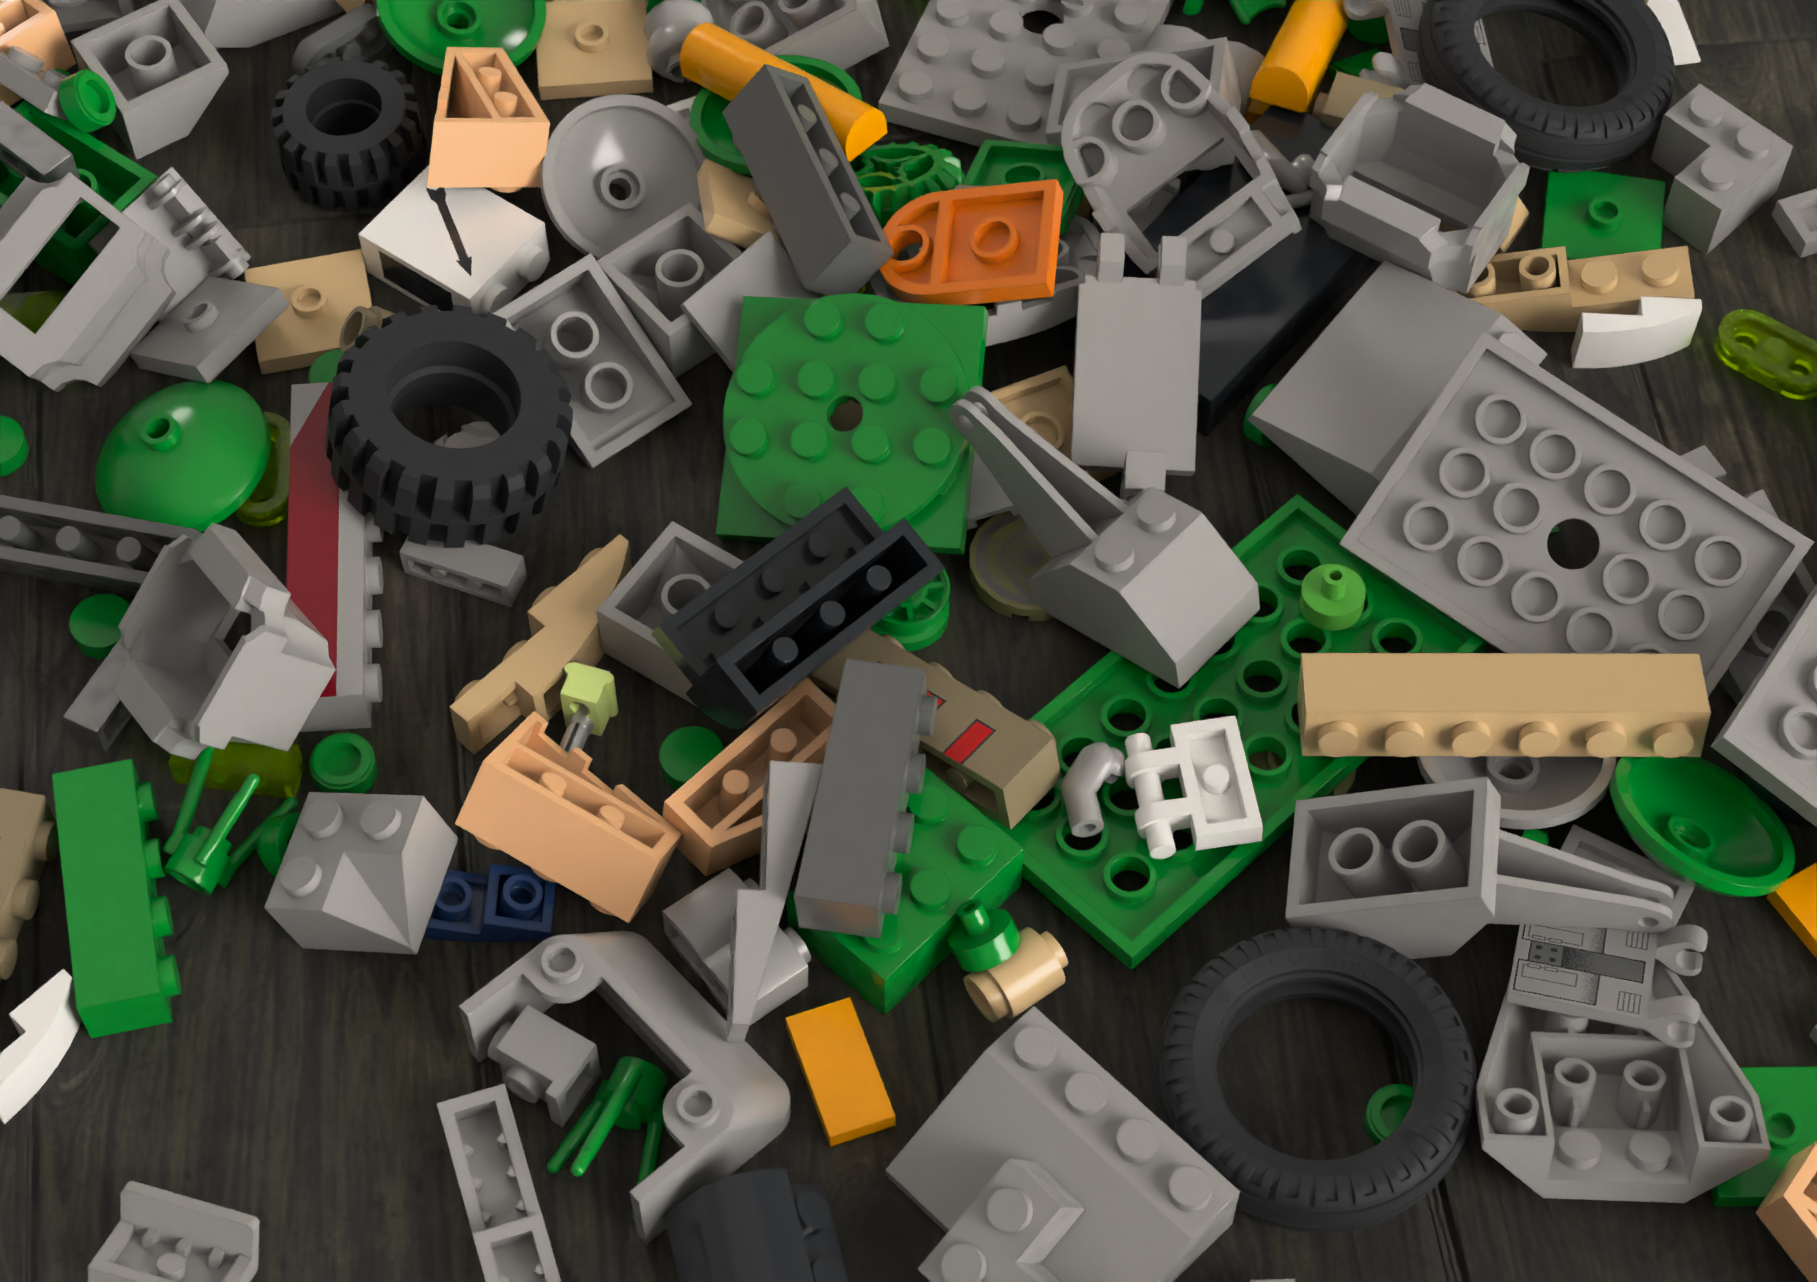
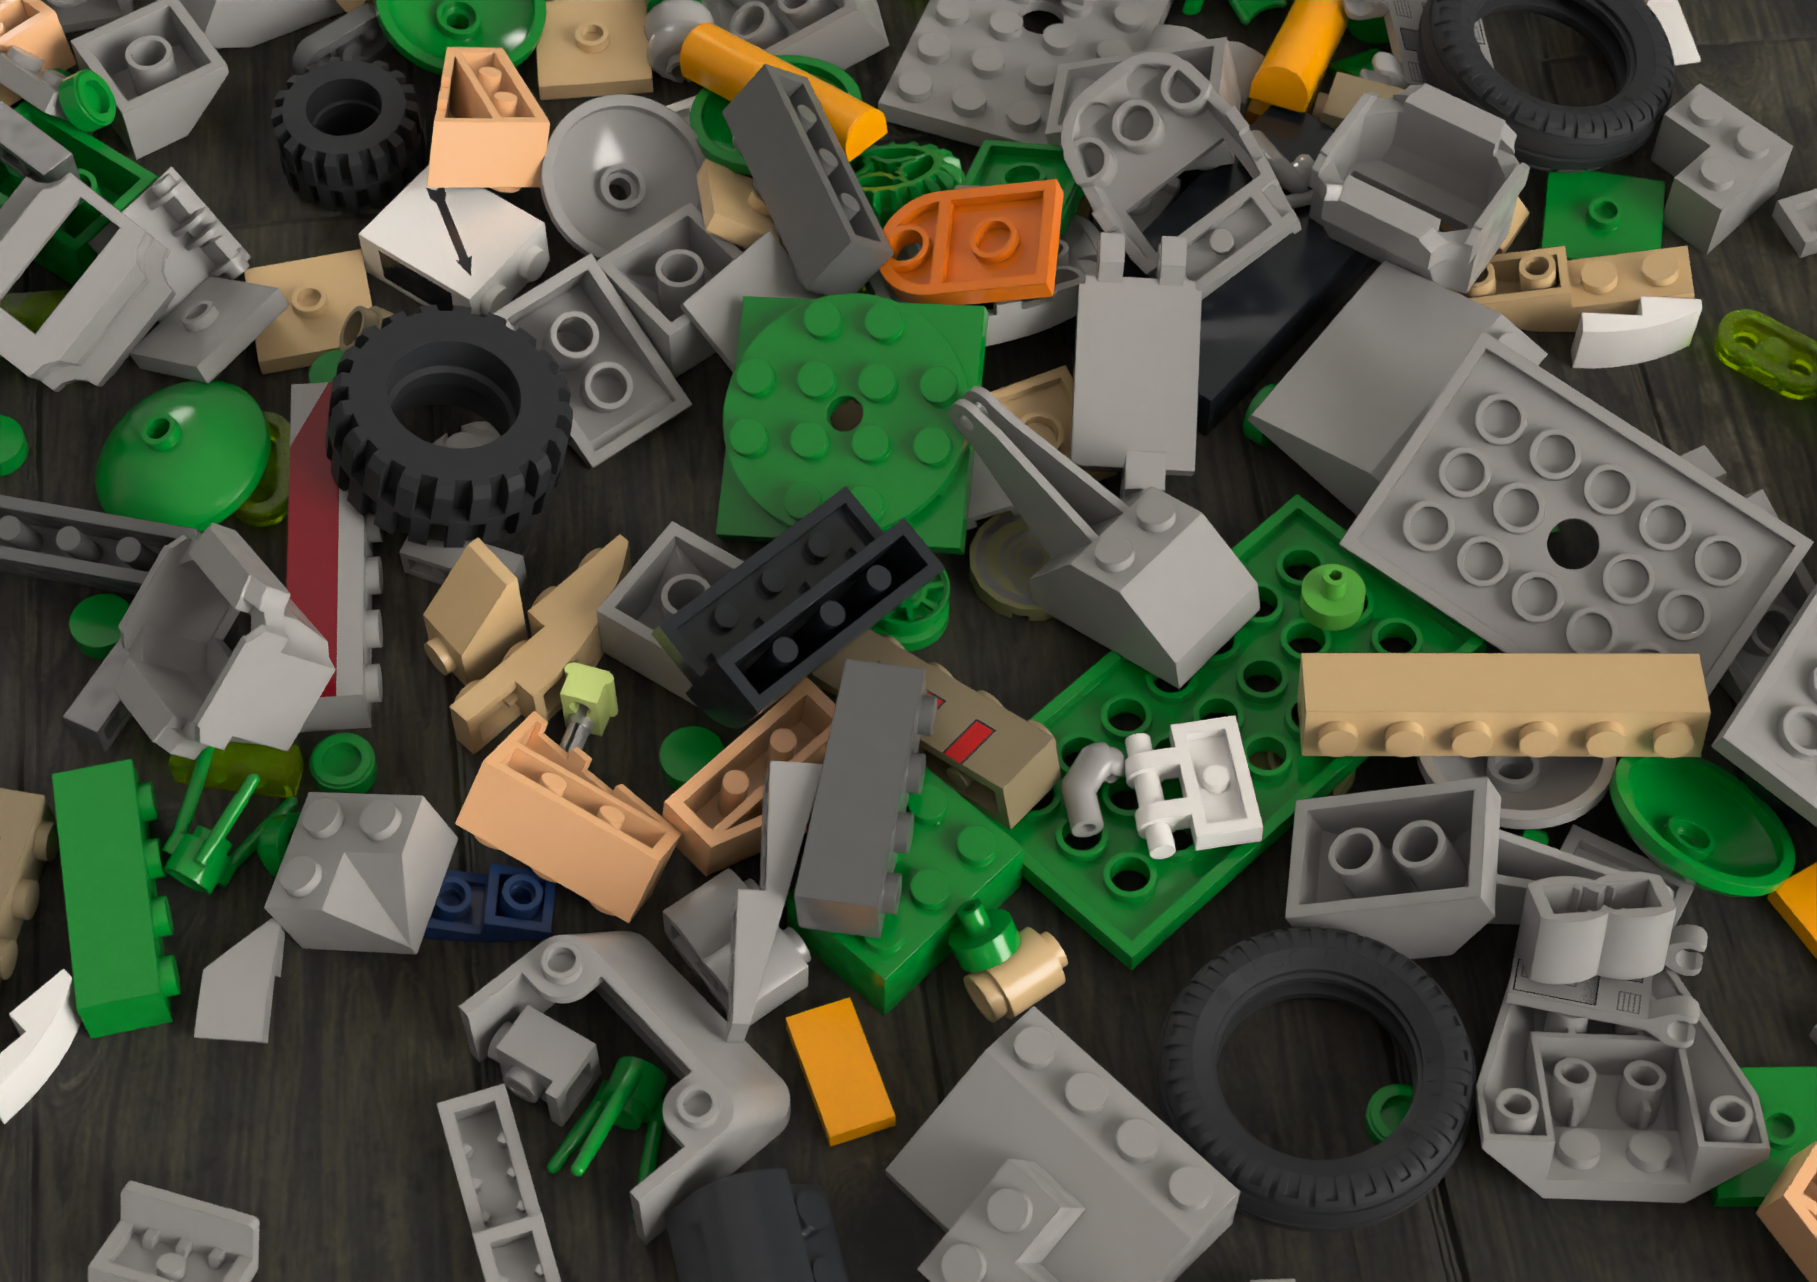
(240, 987): none -> light grey slope
(474, 616): none -> tan slope
(1595, 927): none -> light grey brick

